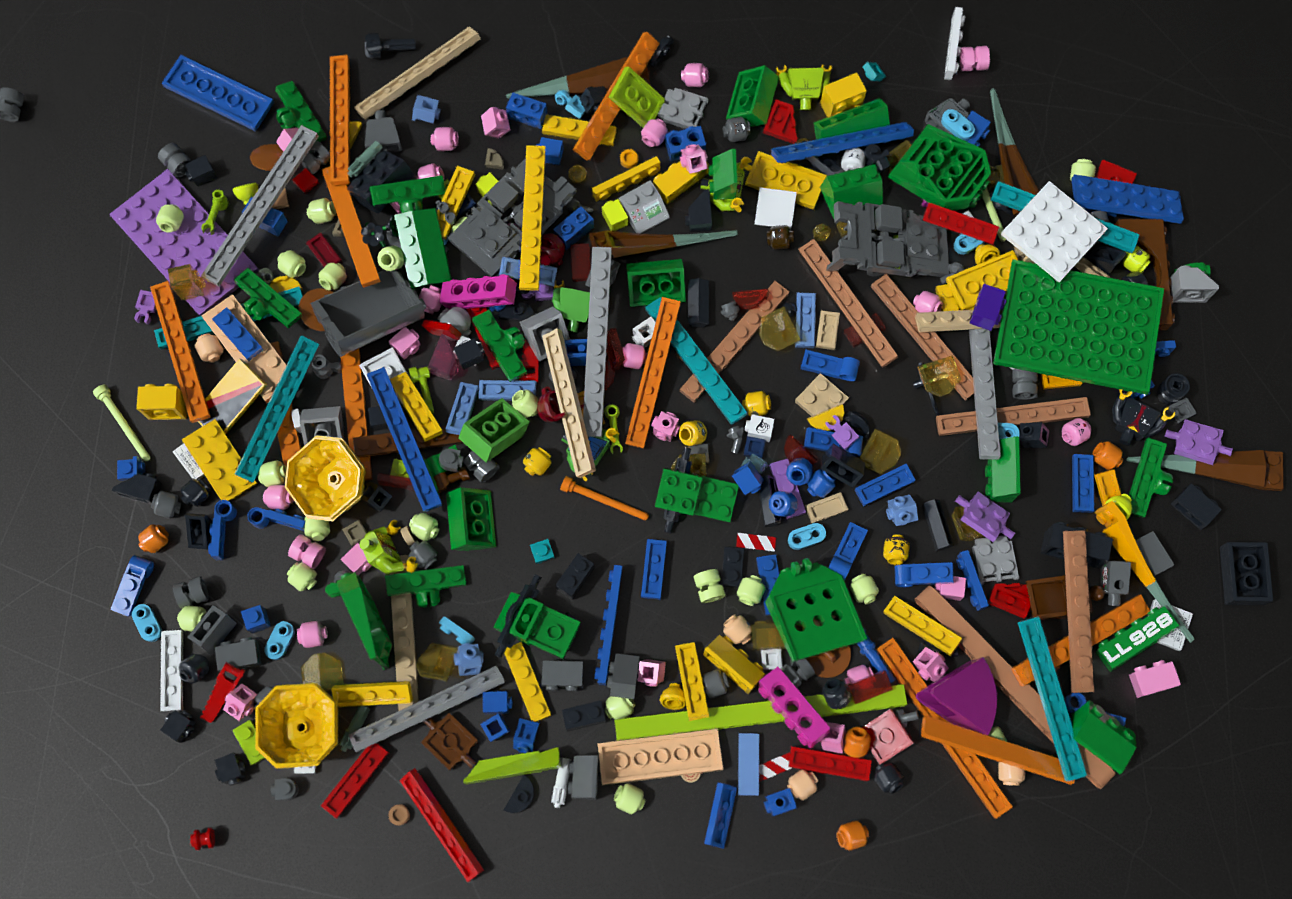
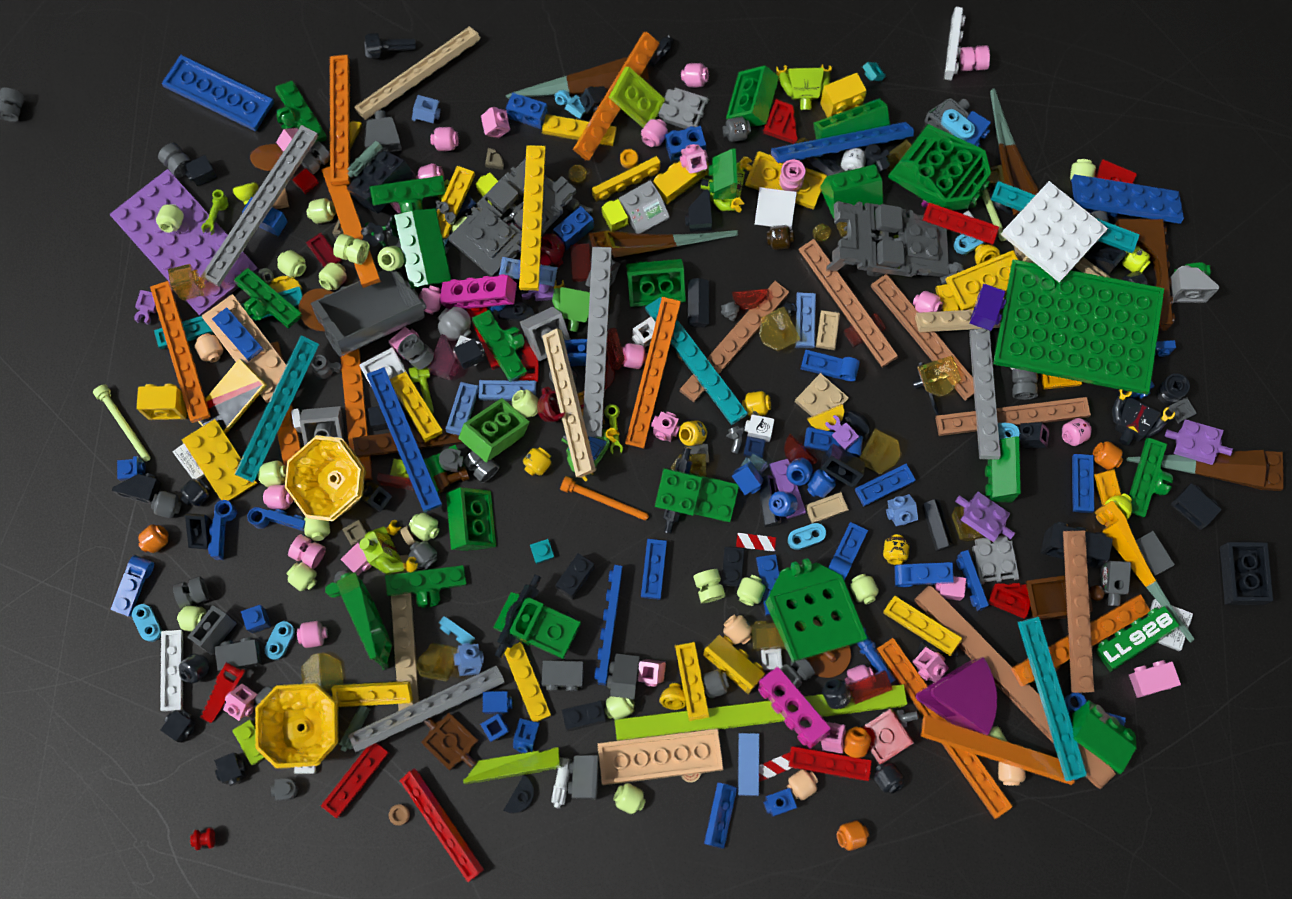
(352, 249): none -> yellowish green wheel
(416, 351): none -> dark grey wheel
(439, 328): red tile -> none
(554, 150): blue brick -> none
(792, 175): none -> bright pink wheel

